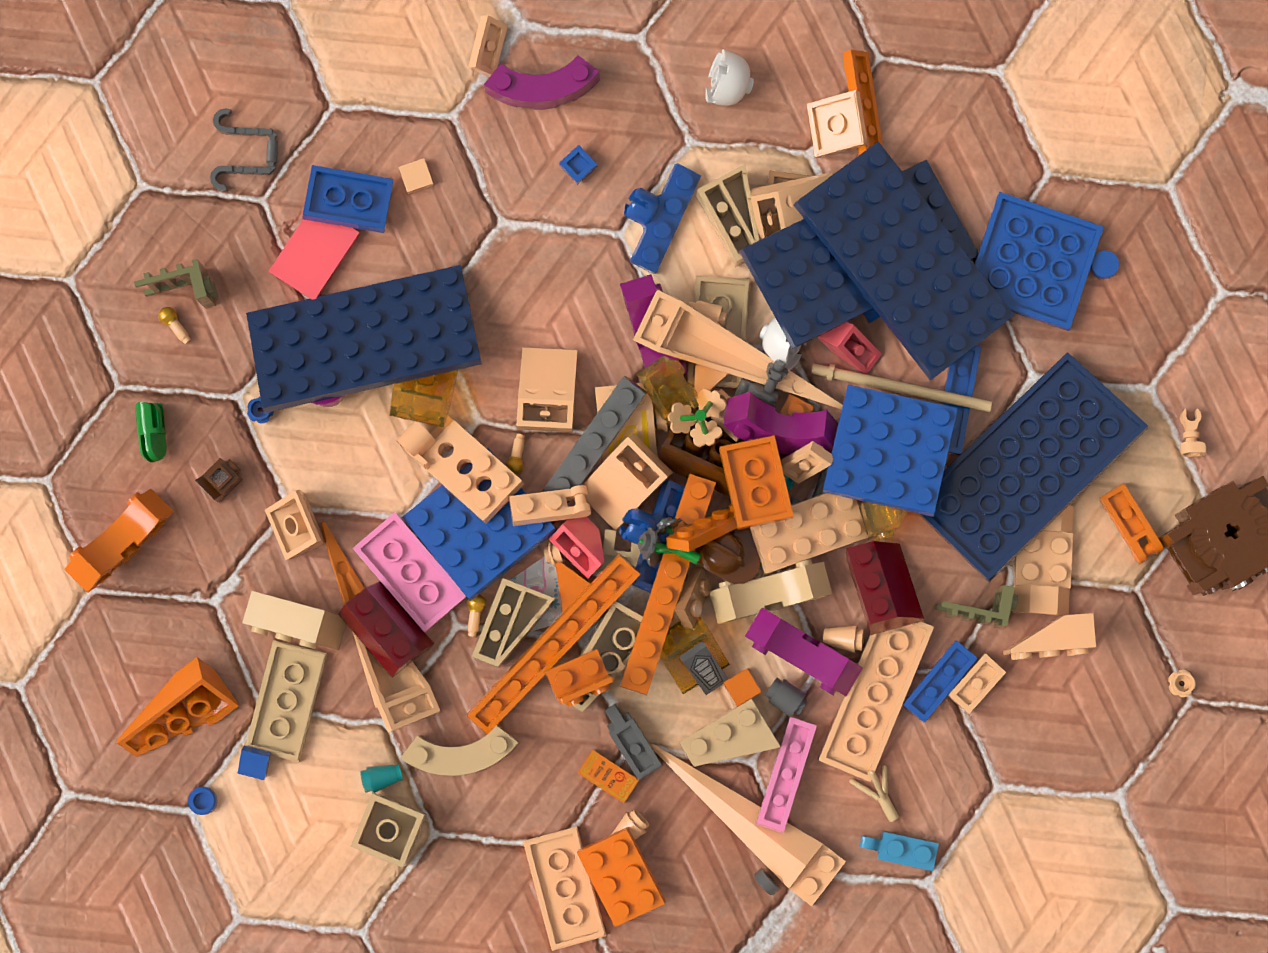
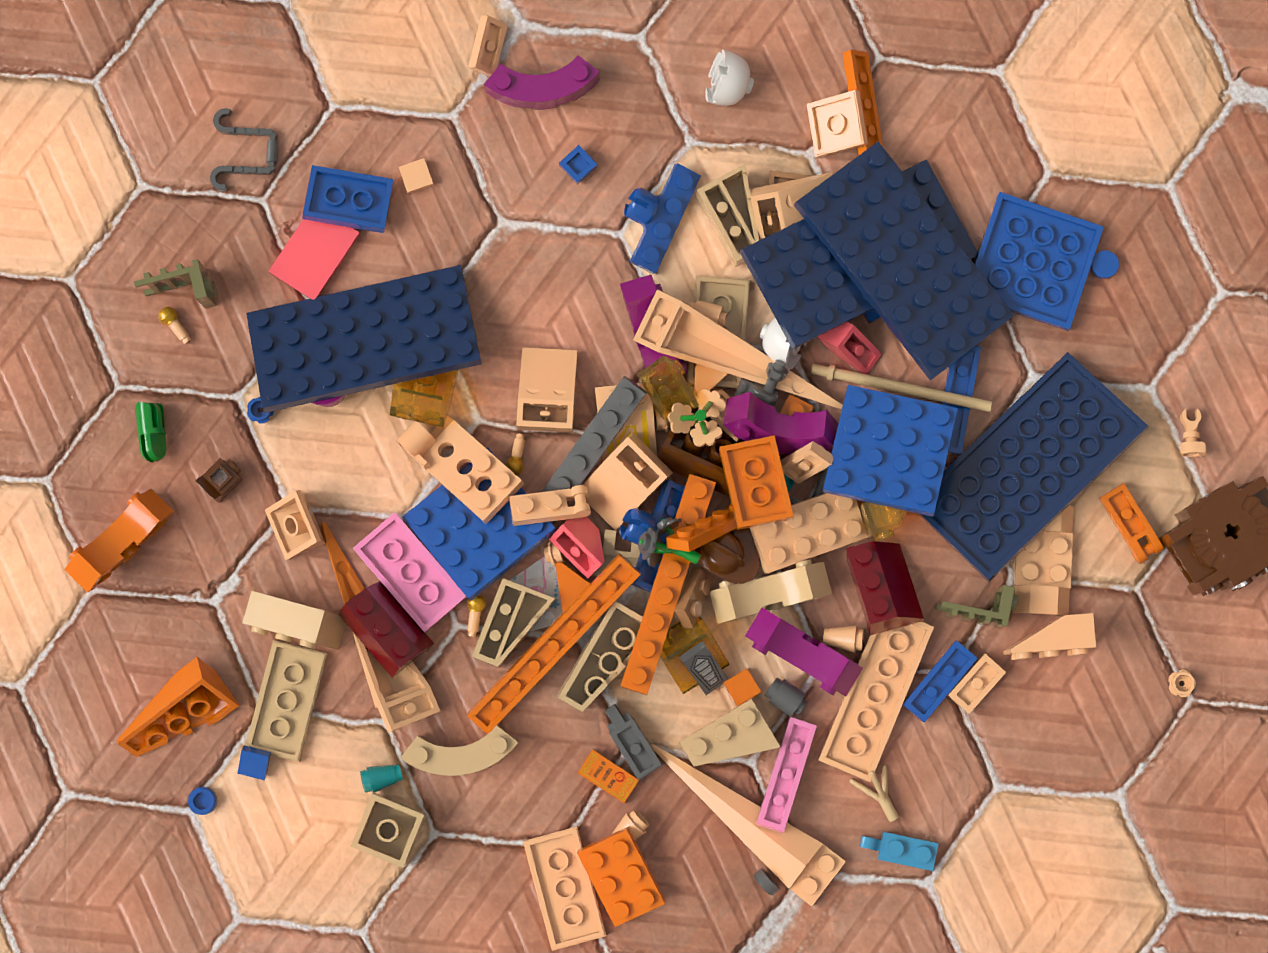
(578, 678): orange bracket -> none

